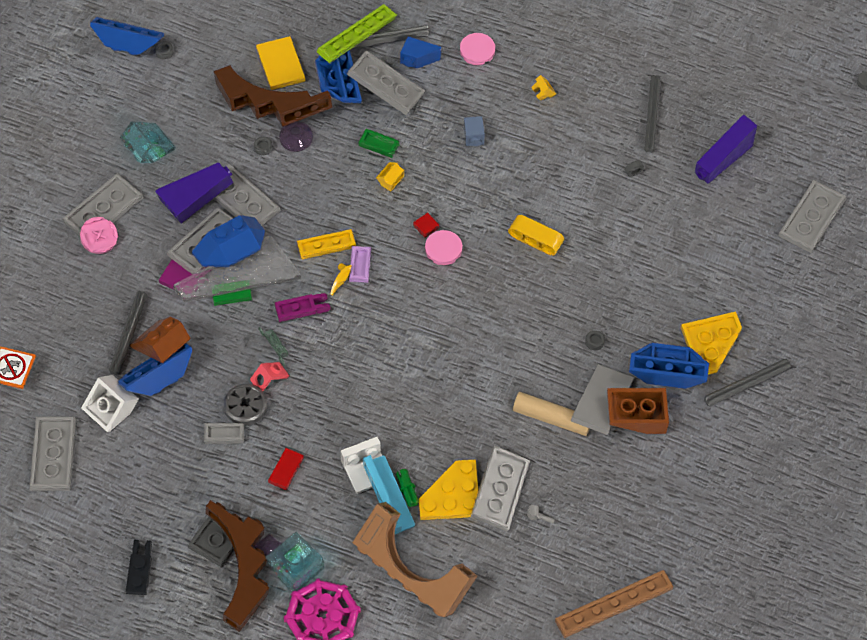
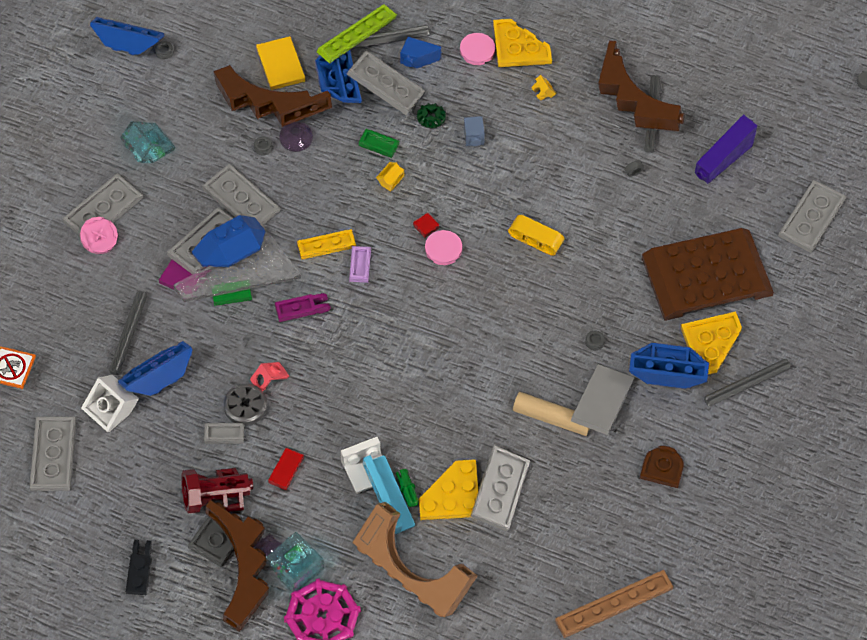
(162, 339): dark orange slope -> none
(194, 191): dark purple slope -> none
(228, 483): none -> dark red piece
(277, 339): sand green piece -> none
(341, 277): yellow bar -> none
(430, 121): none -> dark green gear
(518, 45): none -> yellow plate
(533, 514): light grey hand -> none
(639, 409): dark orange slope -> none
(648, 111): none -> reddish brown arch
(663, 466): none -> reddish brown tile
(706, 272): none -> reddish brown slope

